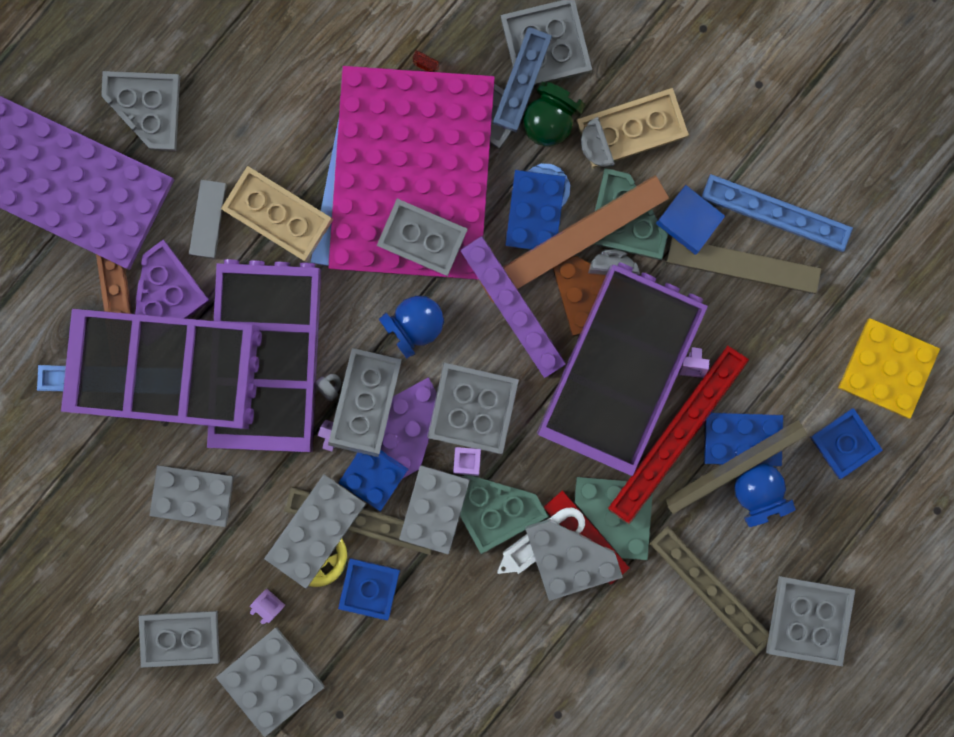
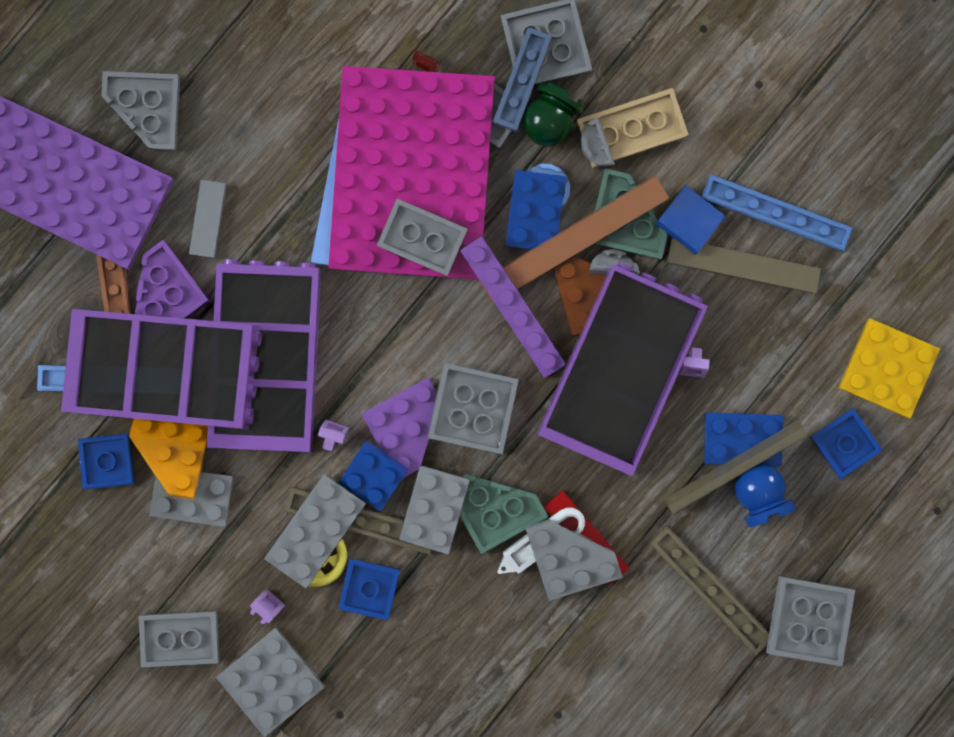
(106, 461): none -> blue plate
(173, 453): none -> light orange plate
(277, 214): tan plate -> none
(326, 388): light grey tile -> none
(364, 402): light grey plate -> none
(415, 322): blue tile -> none
(467, 461): lavender tile -> none
(594, 498): sand green plate -> none
(678, 435): red tile -> none

